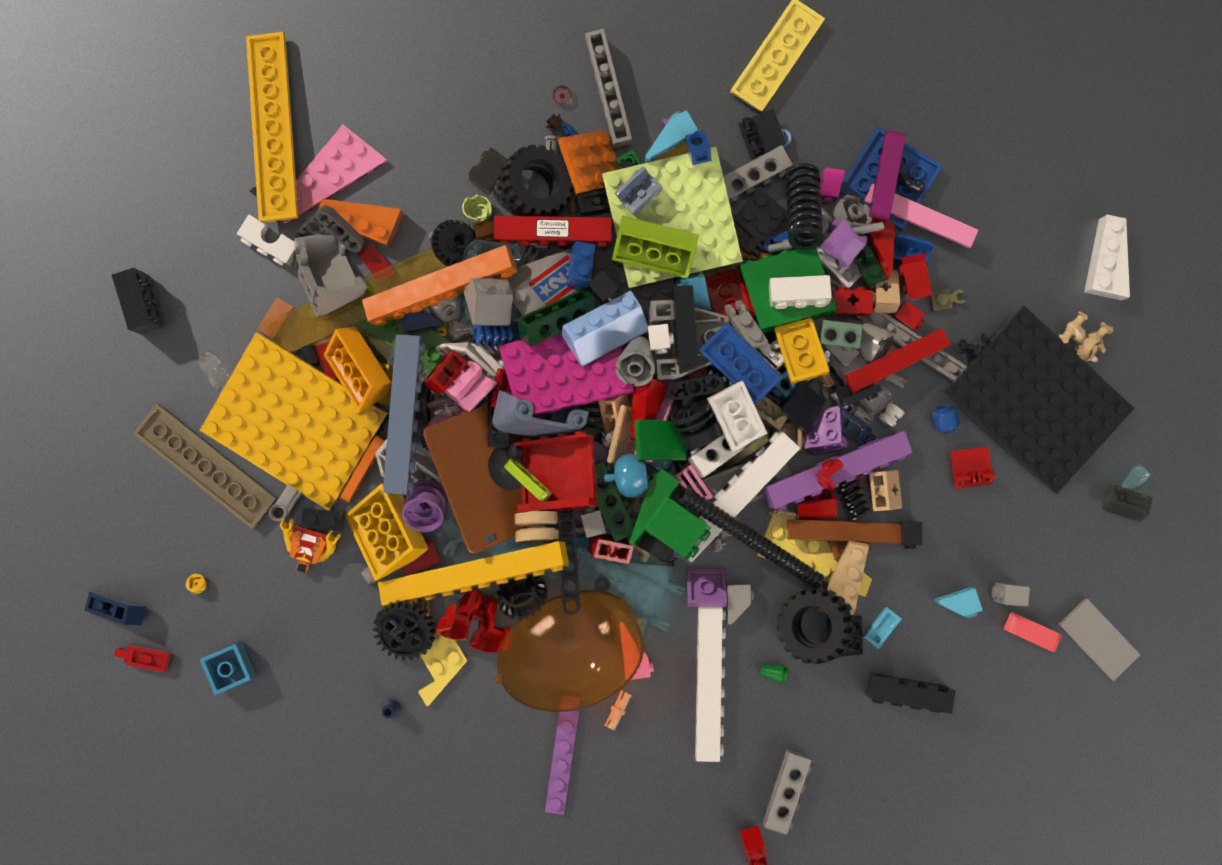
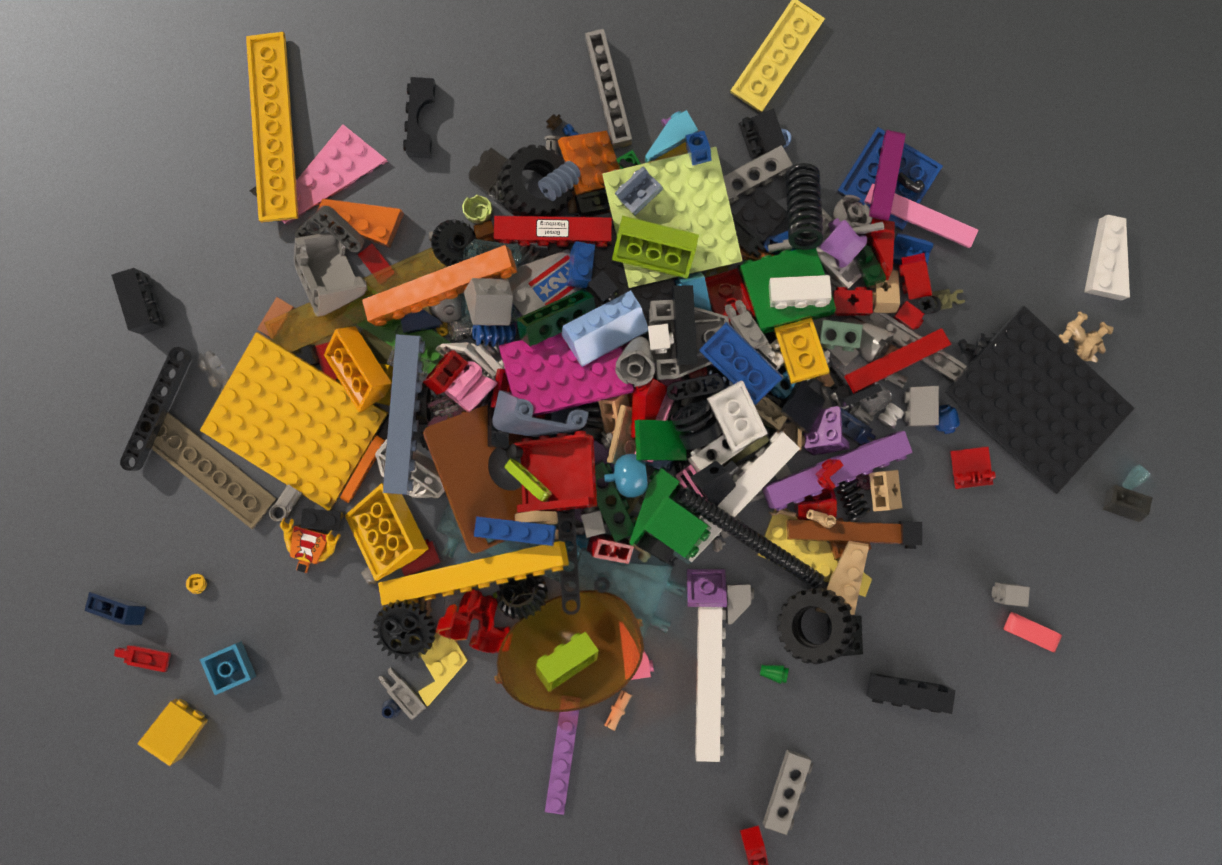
(148, 415): none -> black beam
(173, 731): none -> yellow slope
(254, 233): white arch -> none
(403, 695): none -> light grey hinge
(421, 95): none -> black arch
(425, 506): medium lavender wheel -> none
(515, 531): none -> blue plate
(559, 180): none -> sand blue piece
(562, 95): clear smoke tile -> none
(566, 661): none -> lime brick
(715, 481): none -> black torso
(822, 518): none -> tan arm
(830, 184): dark pink slope -> none
(882, 627): medium azure tile -> none
(922, 406): none -> light grey slope
(934, 301): none -> black bush
(961, 602): medium azure slope -> none
(1099, 639): light grey tile -> none

